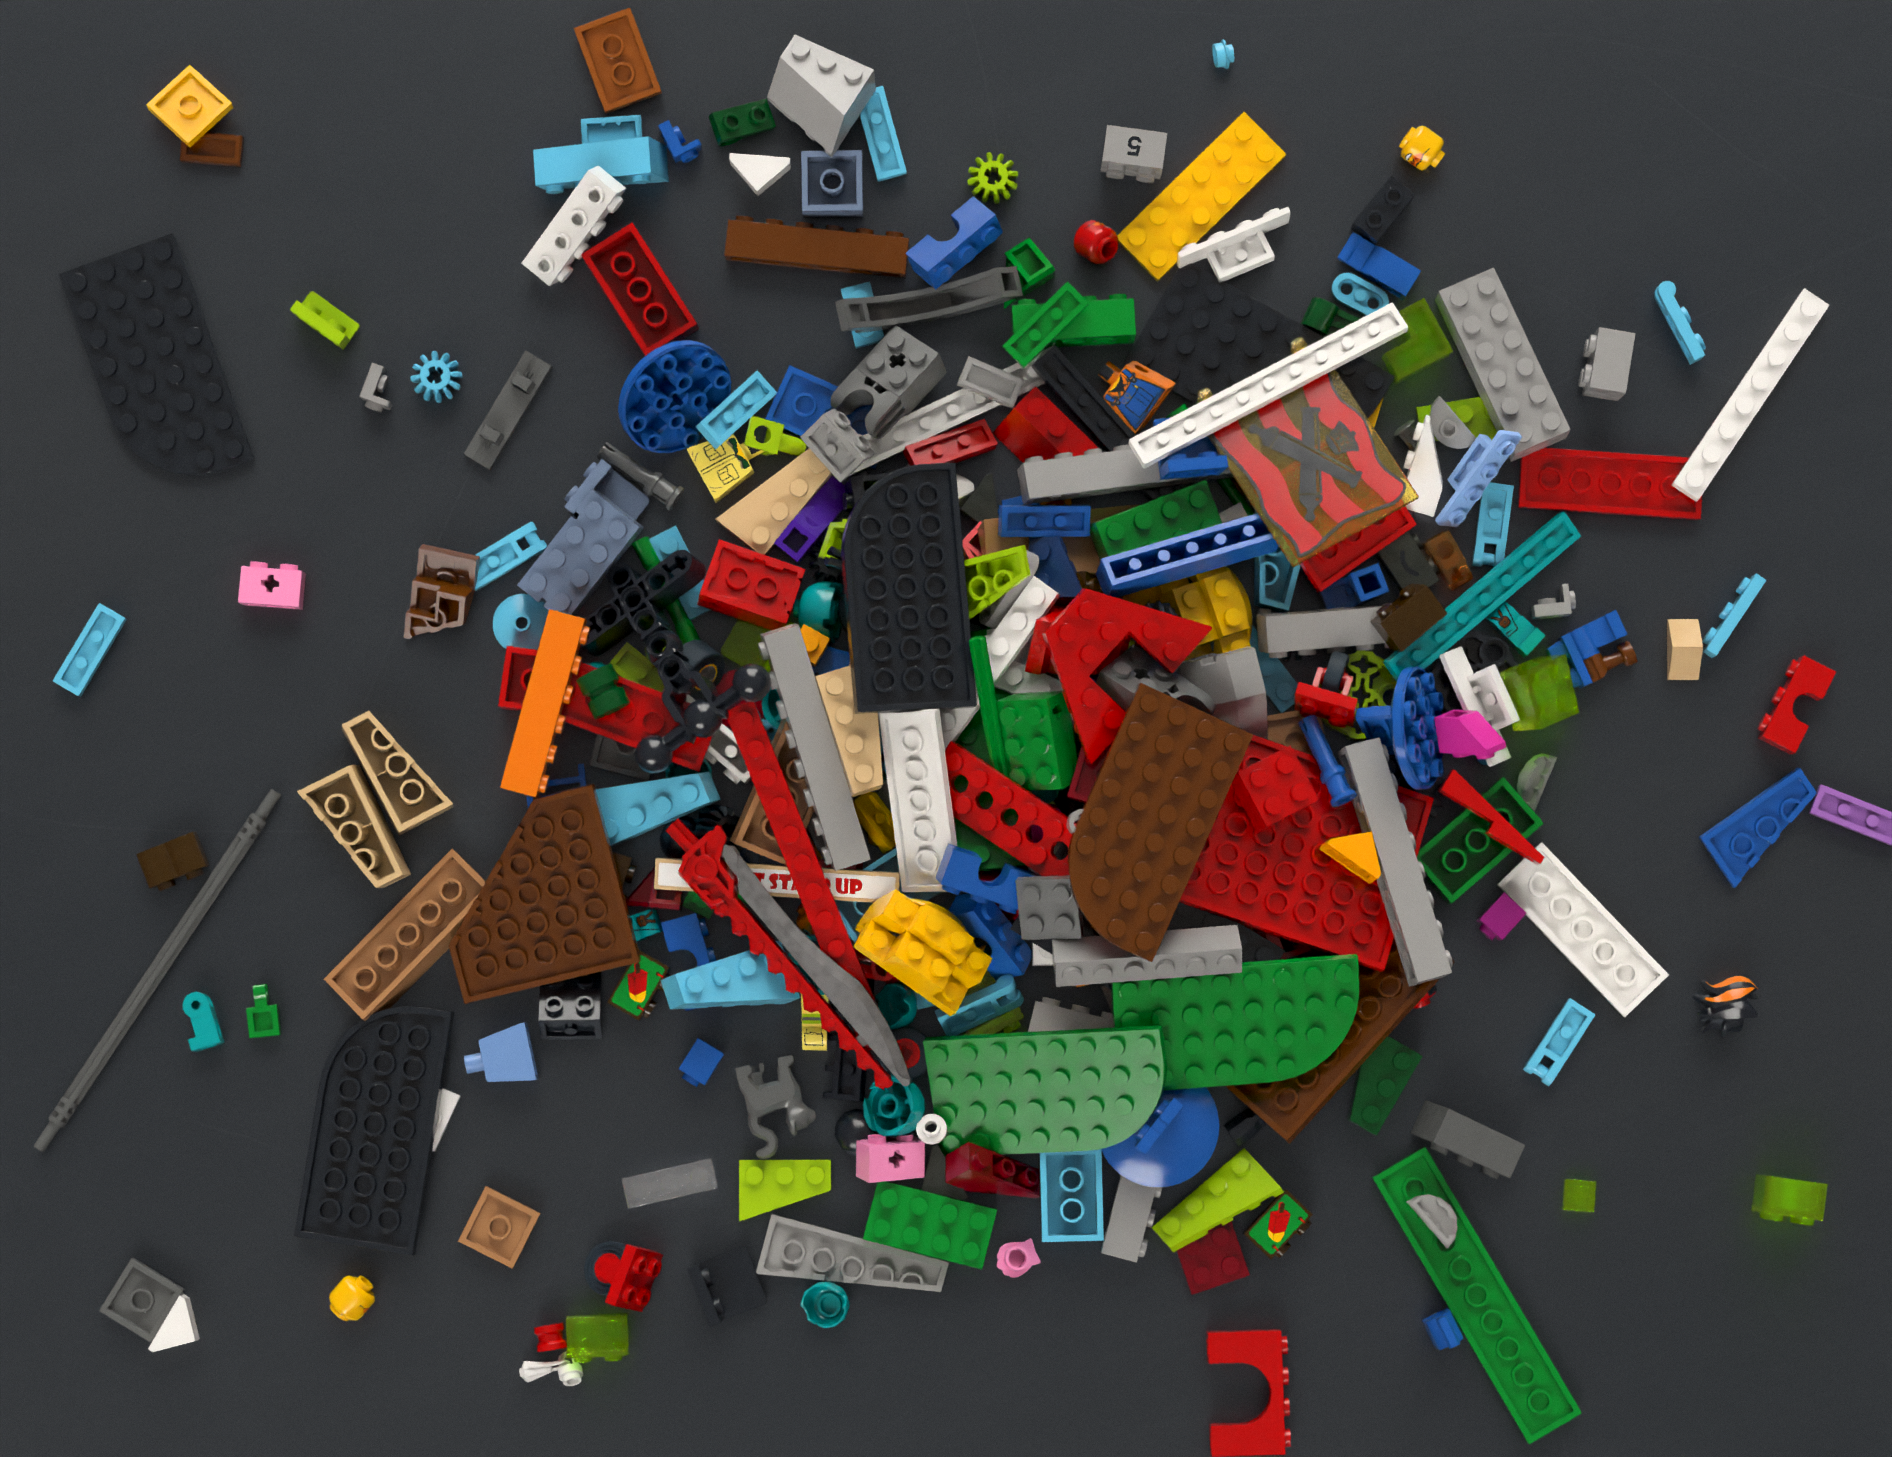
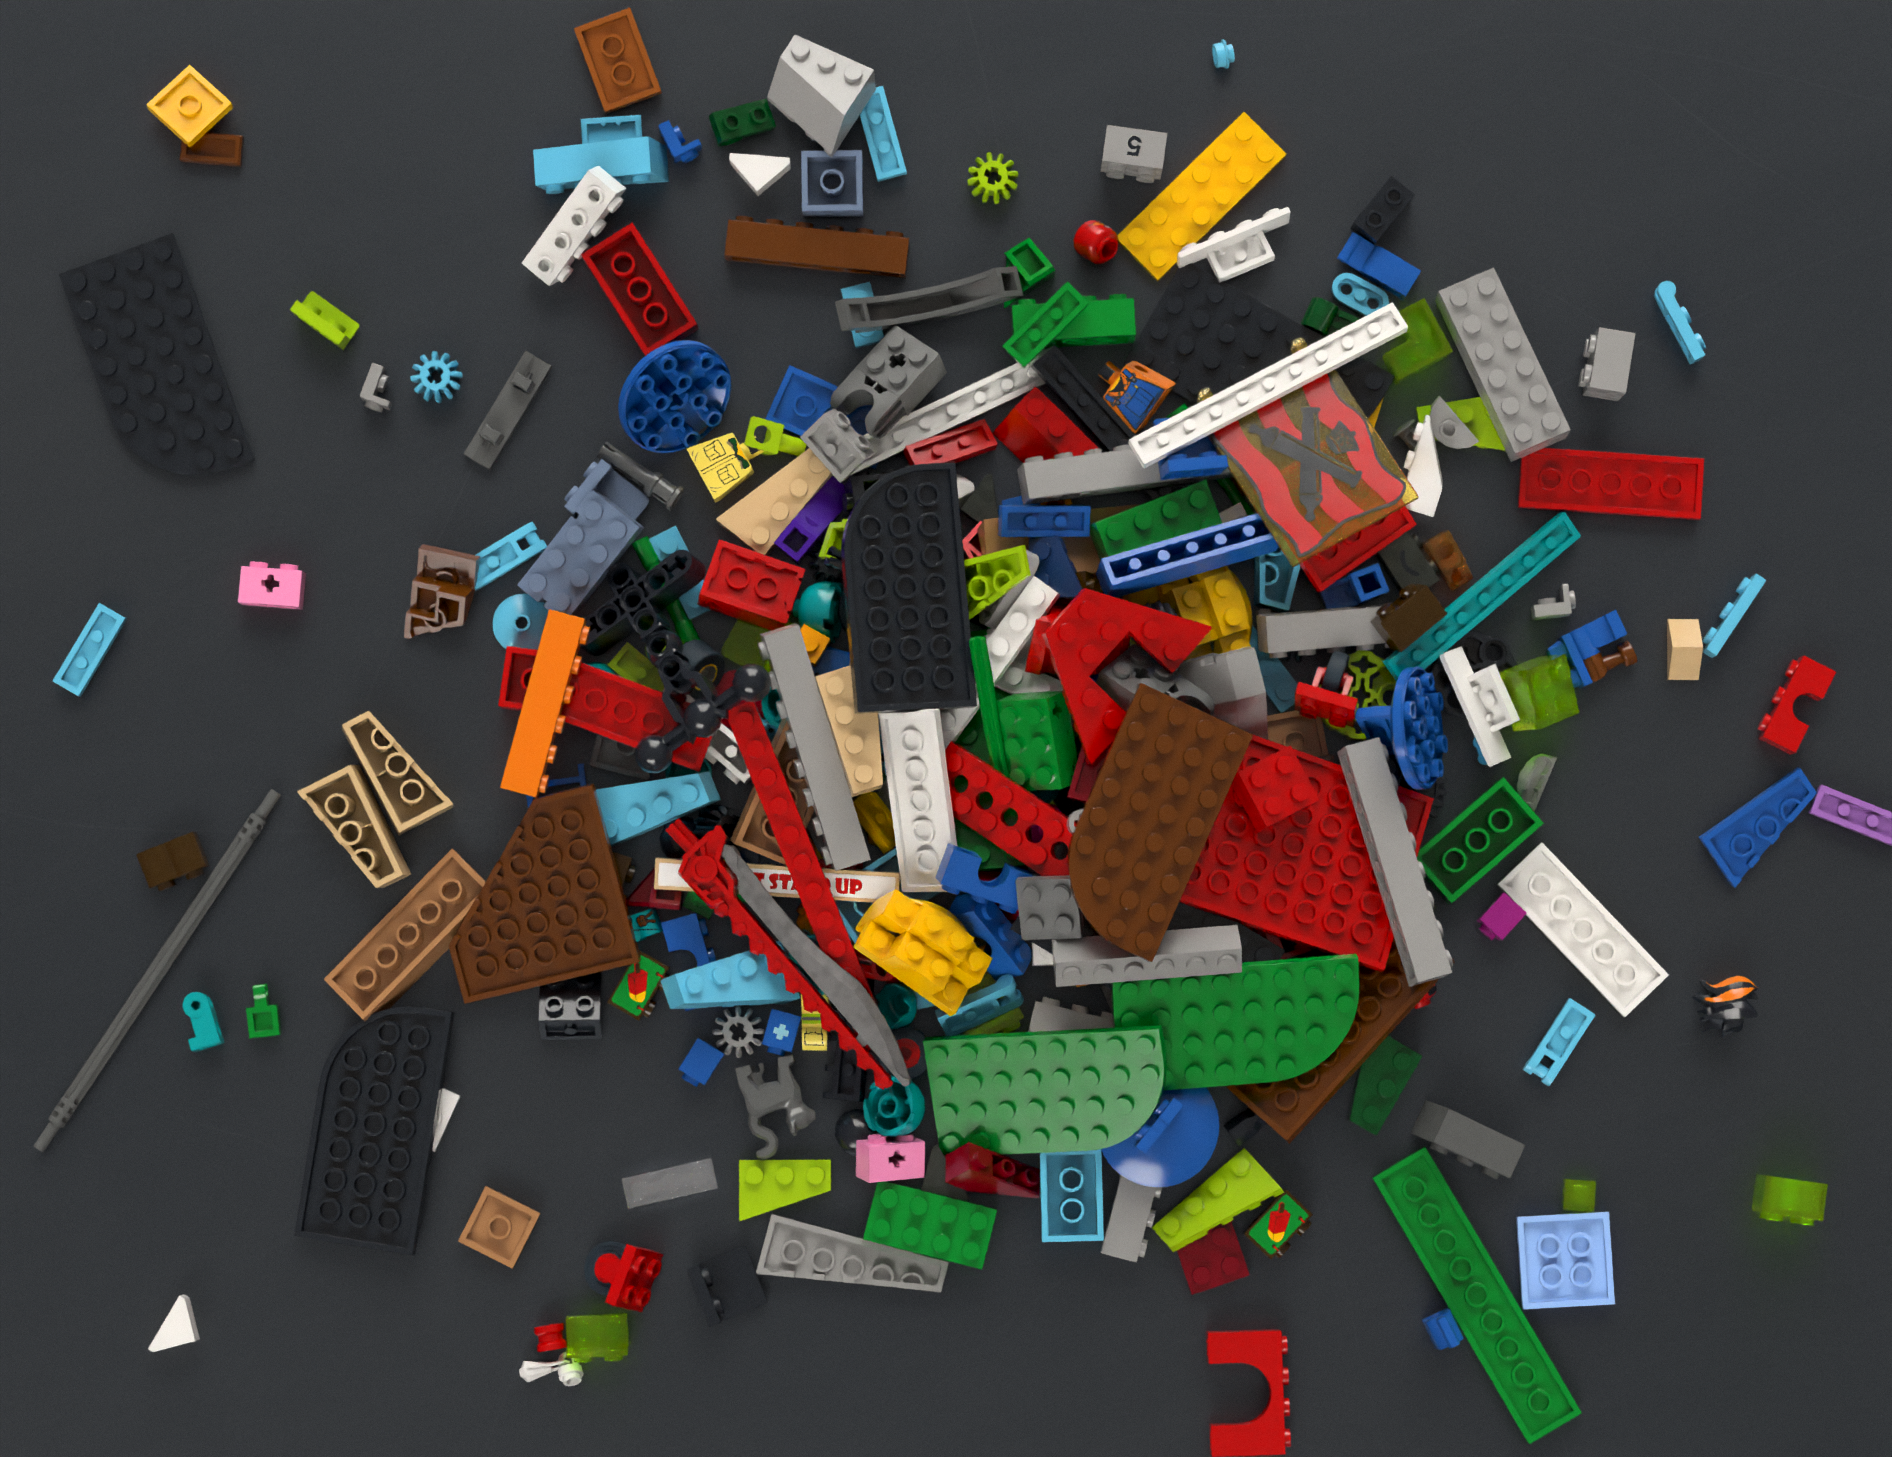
(141, 1299): dark grey plate -> none
(351, 1298): yellow head -> none
(505, 1056): medium blue torso -> none
(603, 691): dark green wheel -> none
(736, 409): medium azure plate -> none
(748, 1028): none -> light grey gear
(781, 1032): none -> blue brick
(825, 1304): teal hair -> none
(931, 1137): white plate -> none
(940, 260): blue arch -> none
(990, 382): light grey tile -> none
(1017, 1258): bright pink animal -> none
(1331, 773): blue pin -> none
(1356, 854): light orange slope -> none
(1422, 147): yellow head -> none
(1437, 1216): light grey plate -> none
(1467, 734): dark pink slope -> none
(1475, 473): light blue bracket -> none
(1492, 524): medium azure plate -> none
(1500, 829): red slope -> none
(1515, 629): teal leg -> none
(1565, 1260): none -> light blue plate
(1750, 395): white plate -> none

